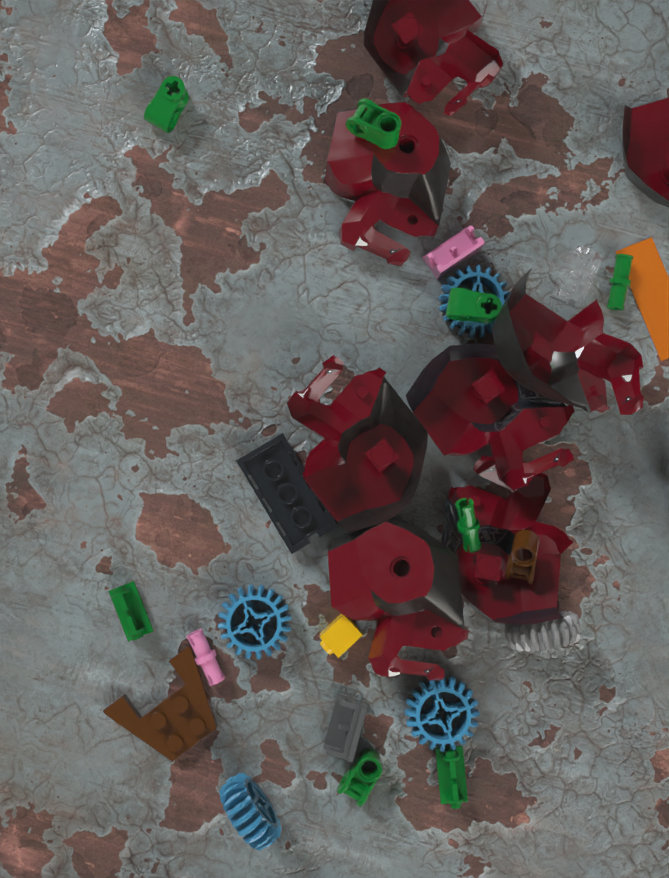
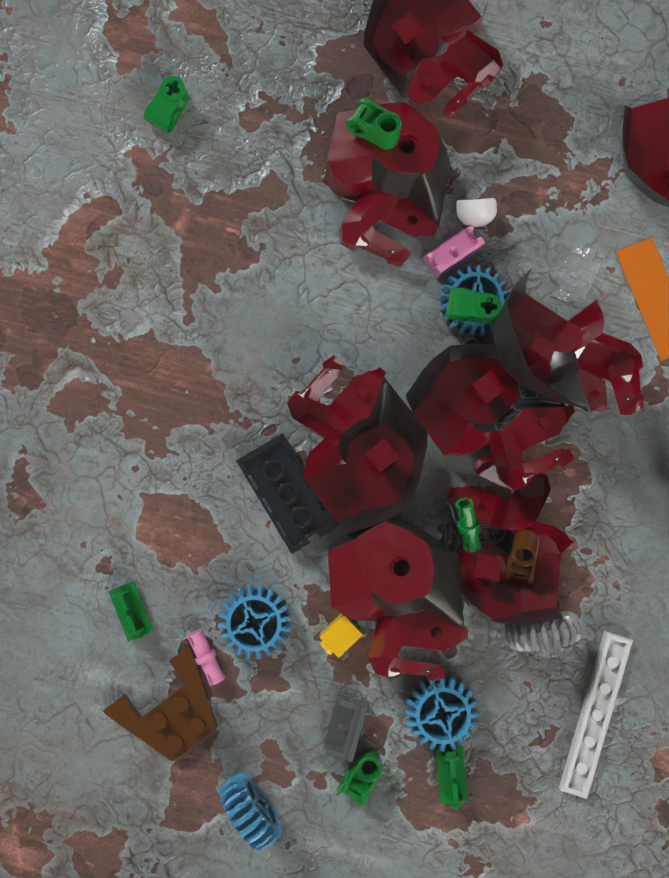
(476, 211): none -> white hair
(595, 714): none -> white tile
(619, 282): green pin -> none

